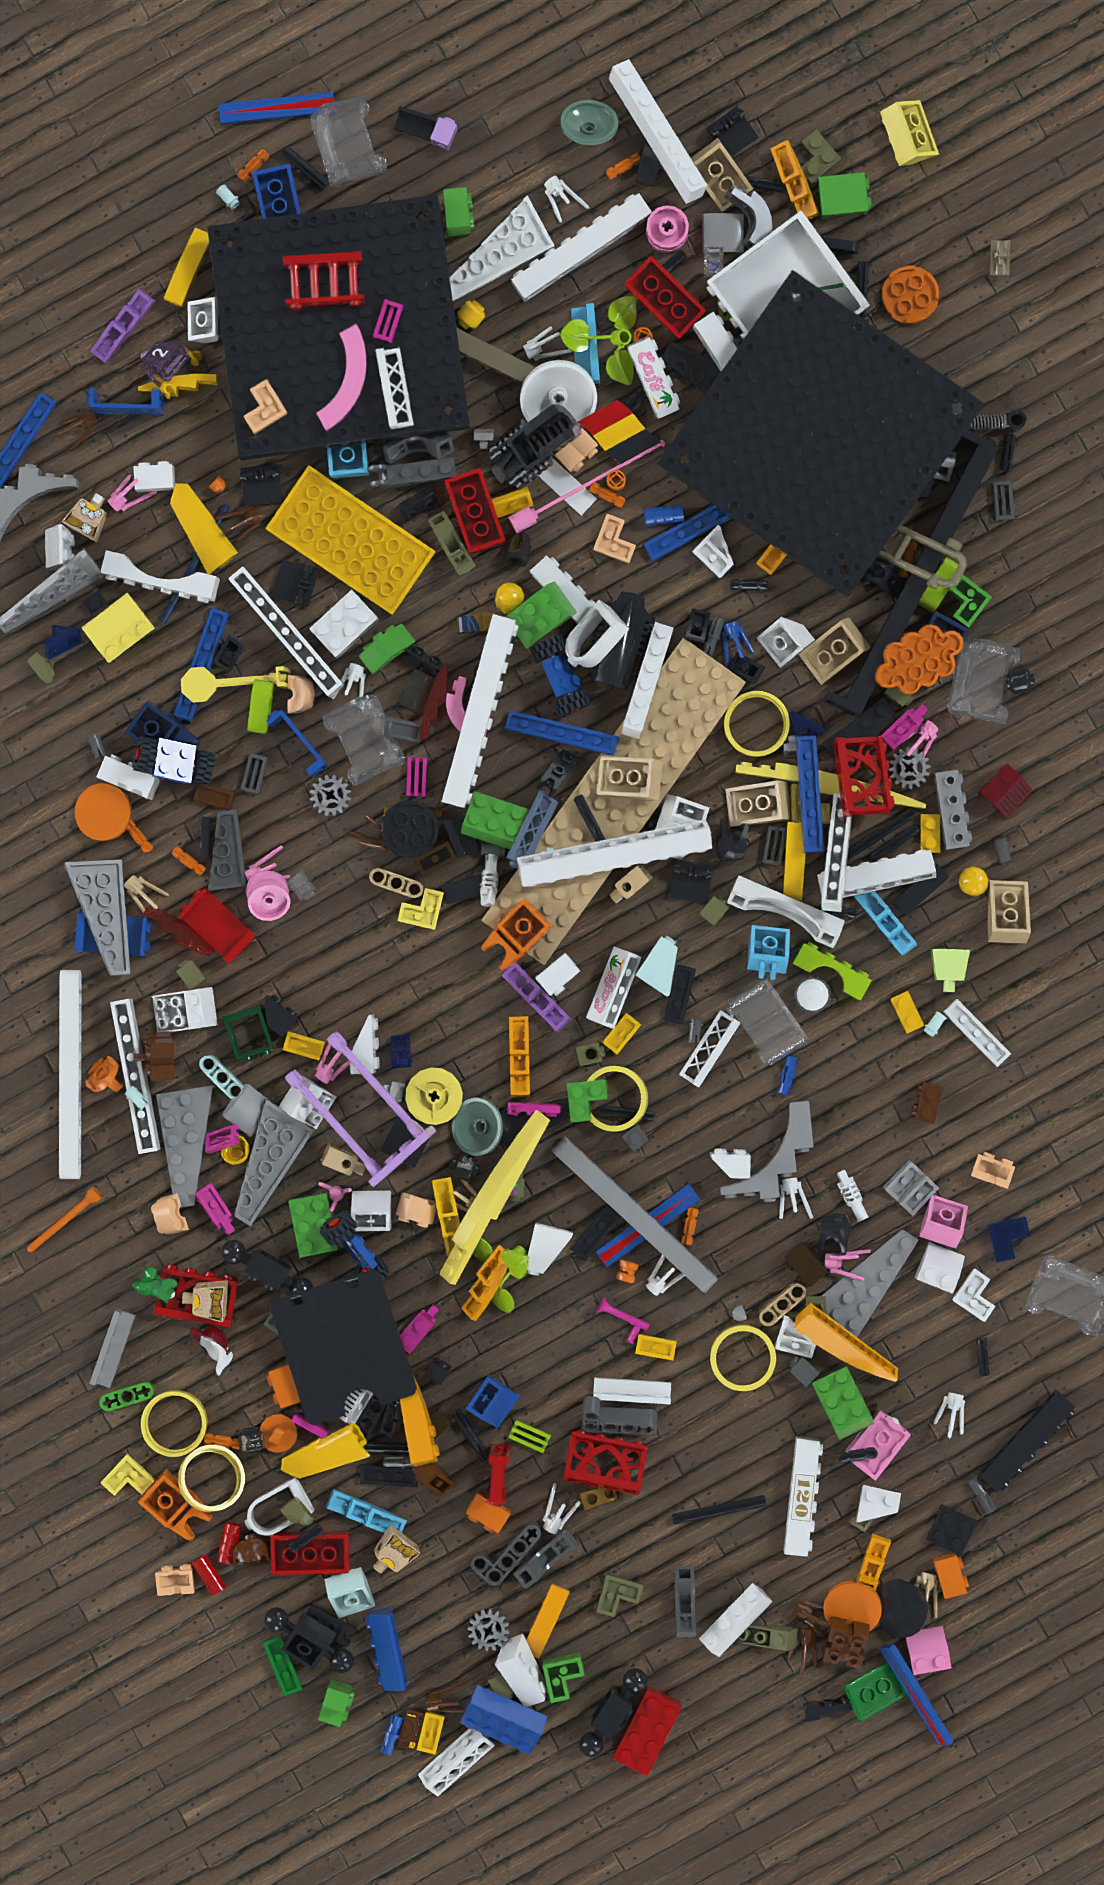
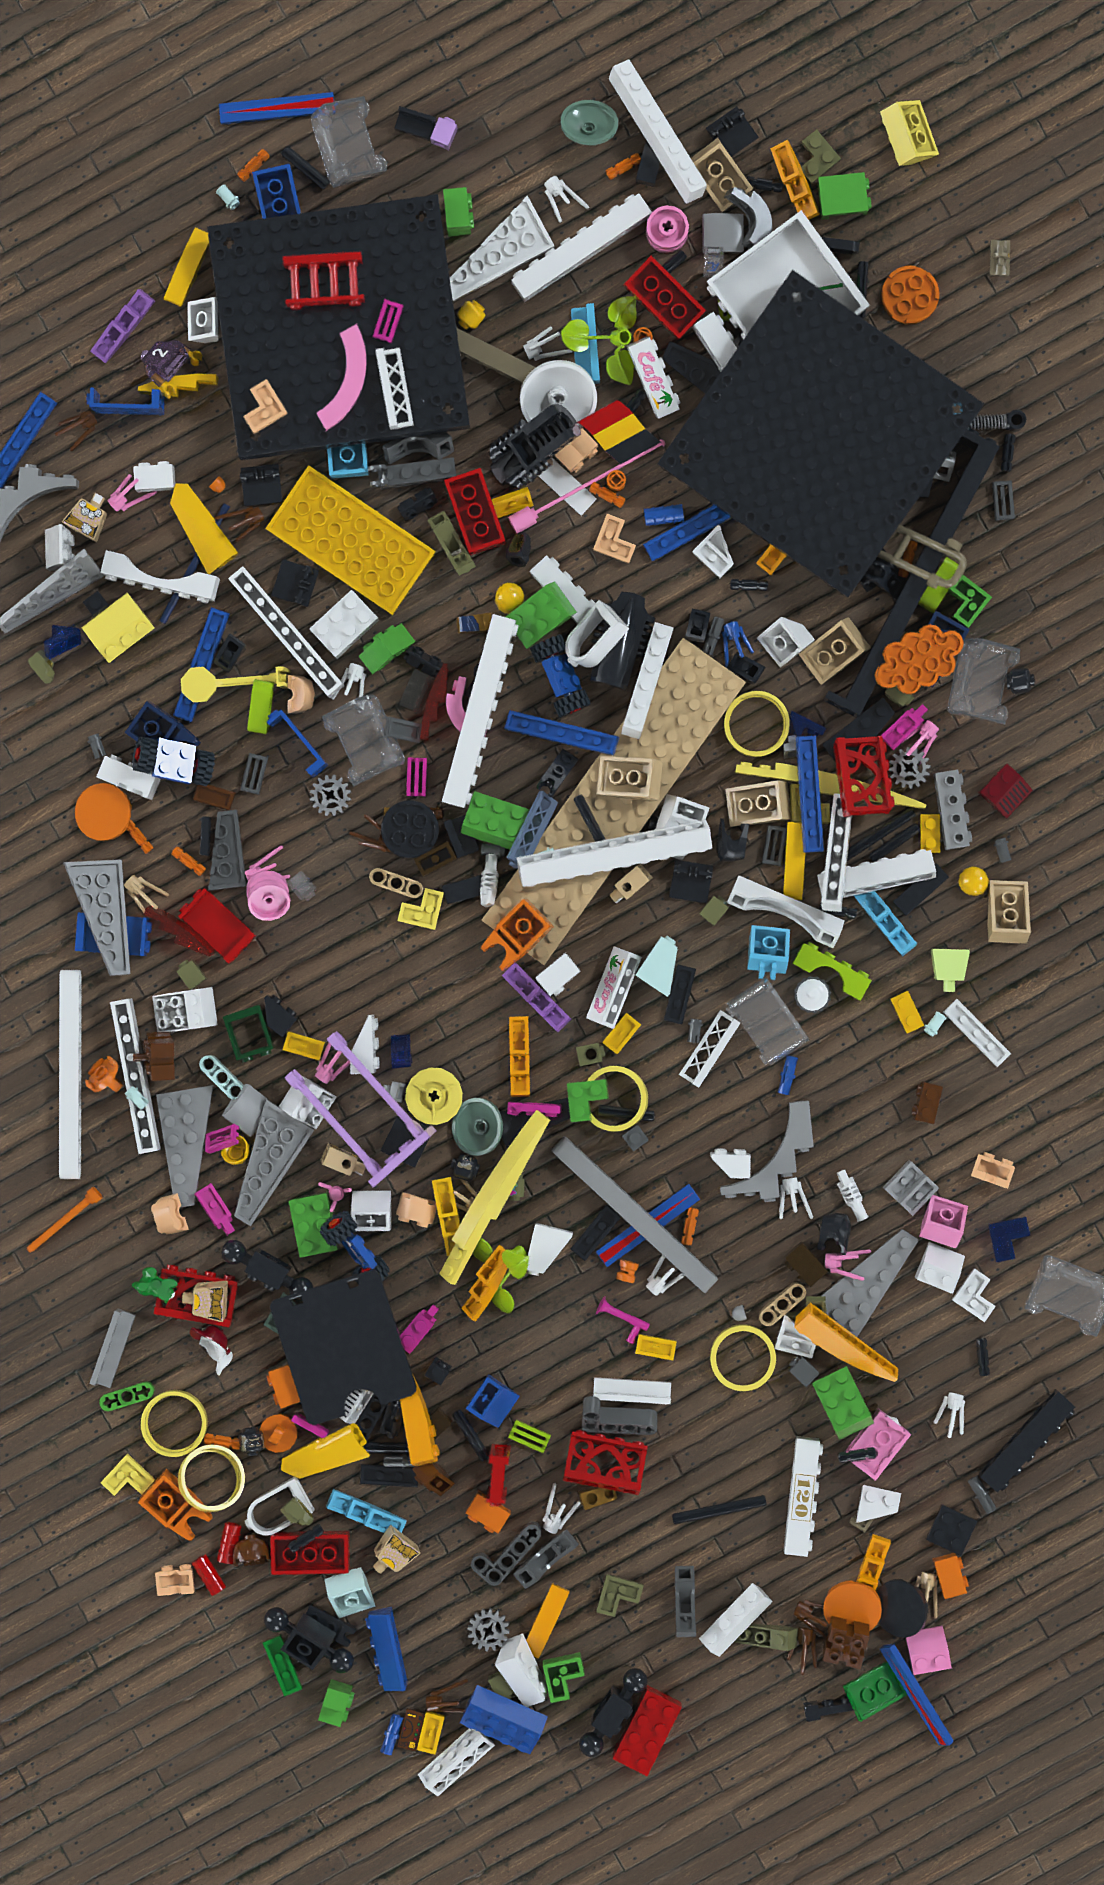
(483, 435): light grey tile -> none

